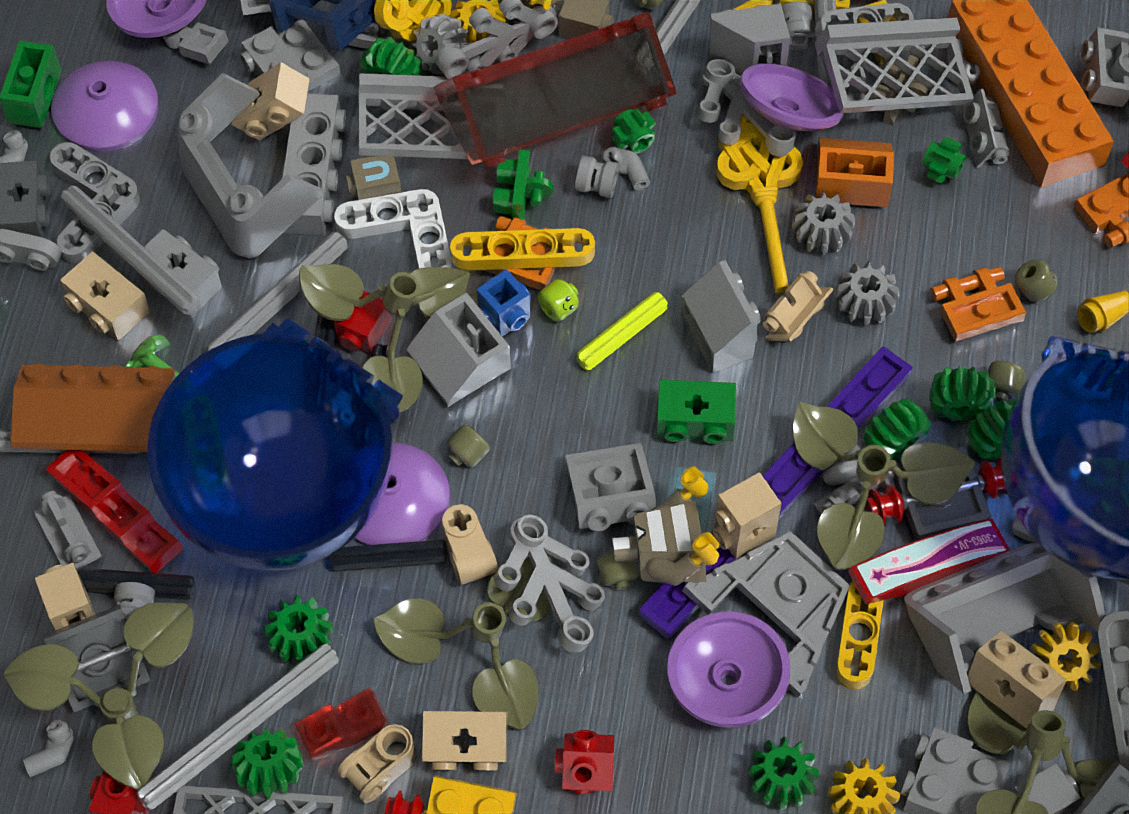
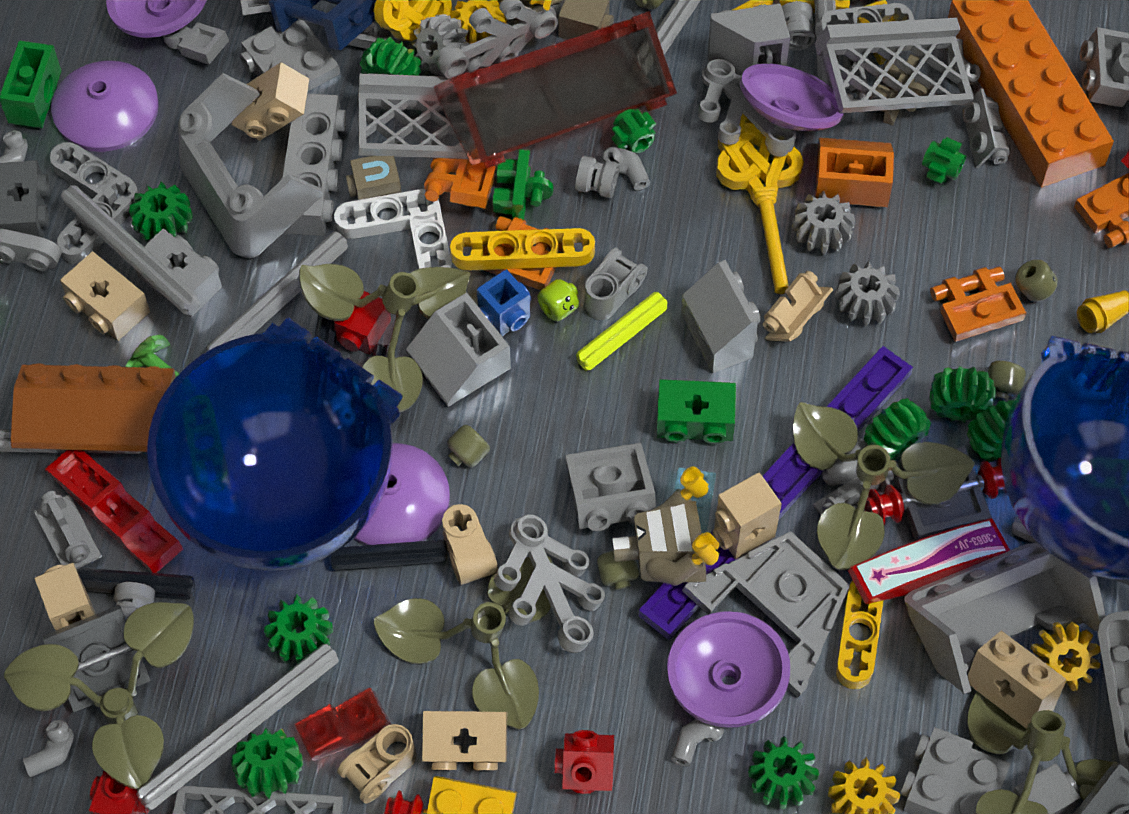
(160, 210): none -> green gear
(468, 187): none -> orange plate
(616, 280): none -> light grey piece
(689, 737): none -> light grey arm

